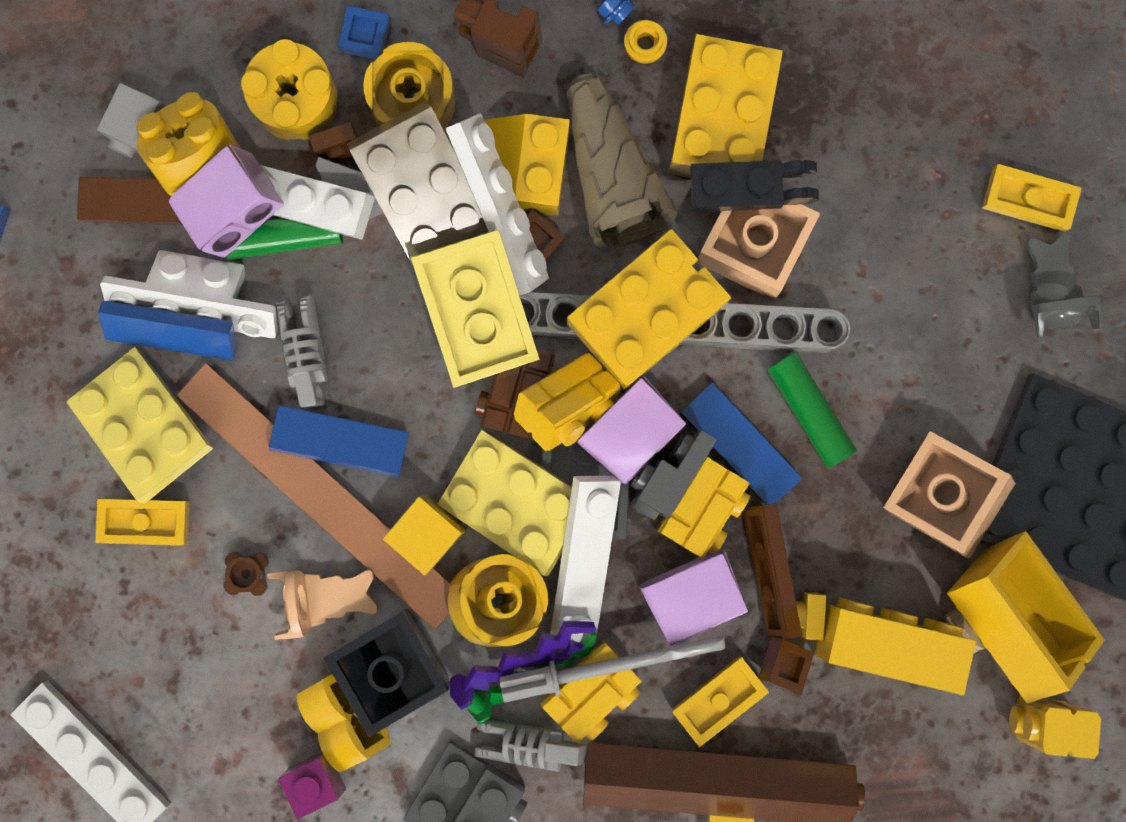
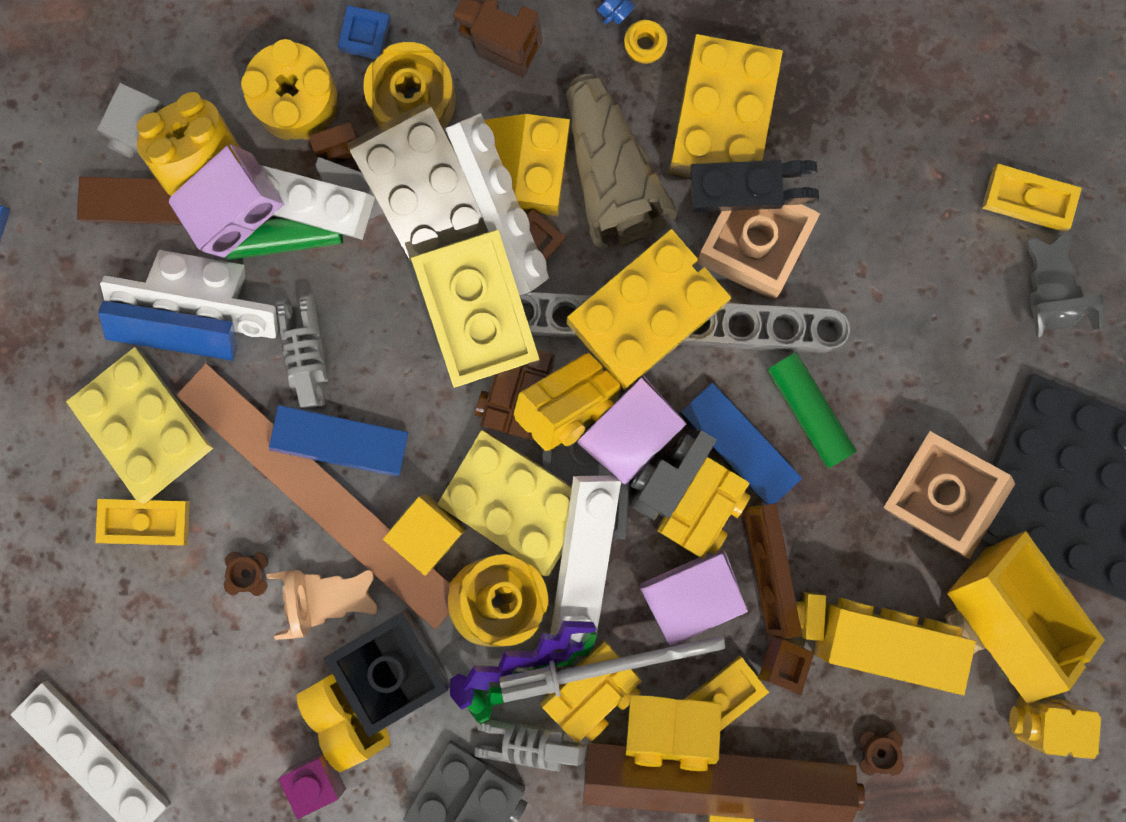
(673, 731): none -> yellow brick
(890, 762): none -> reddish brown plate

